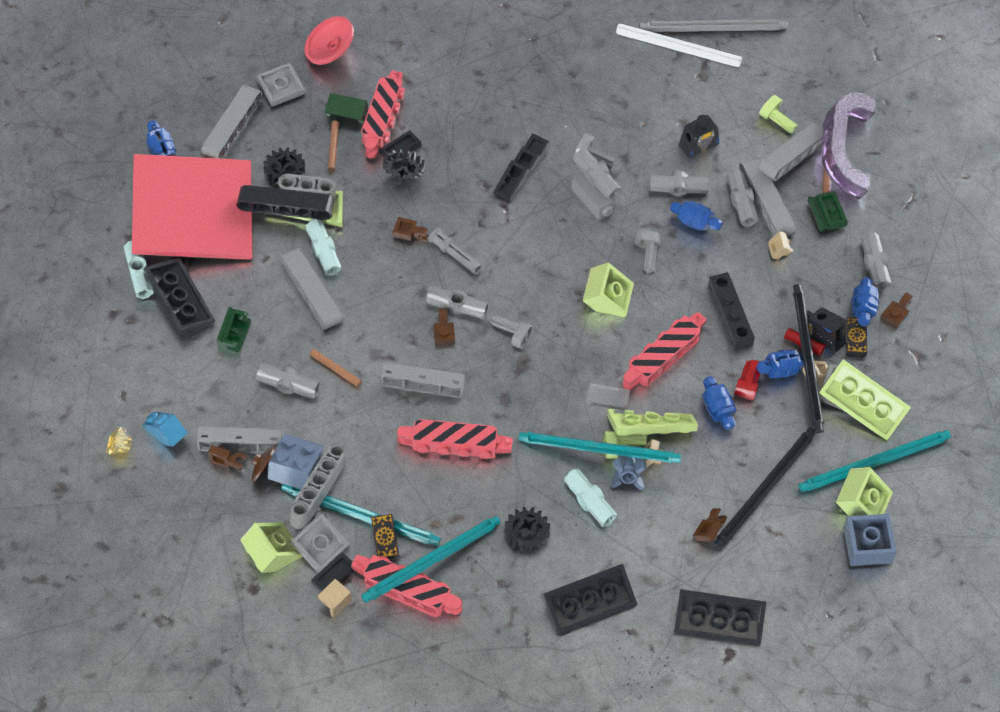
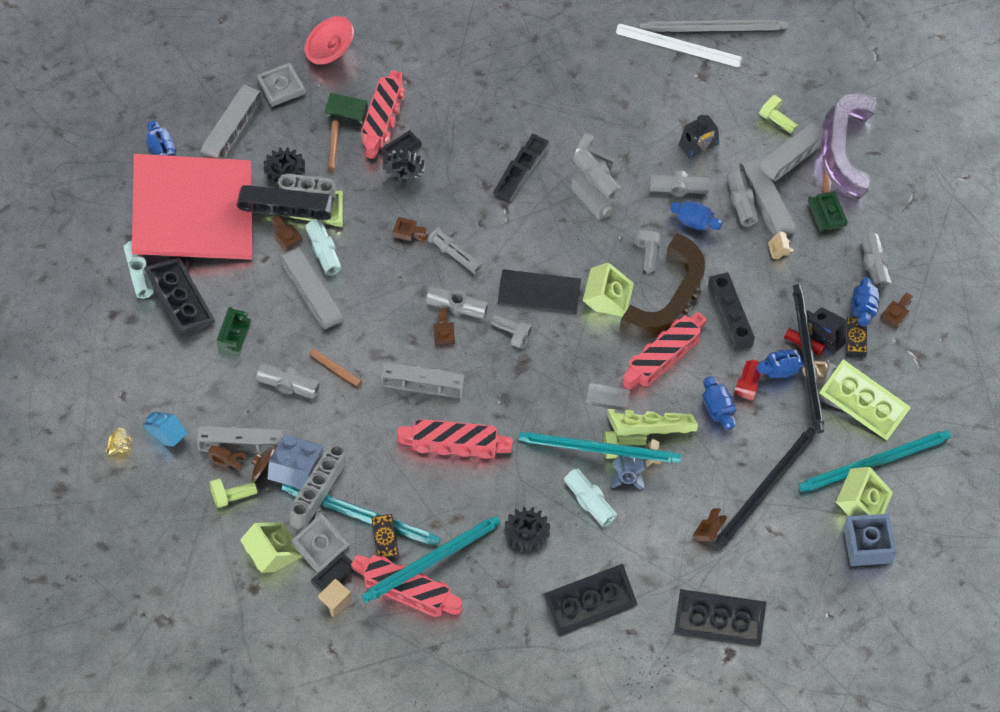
(222, 496): none -> yellowish green piece
(285, 235): none -> reddish brown plate
(539, 291): none -> black slope
(651, 324): none -> dark brown arch

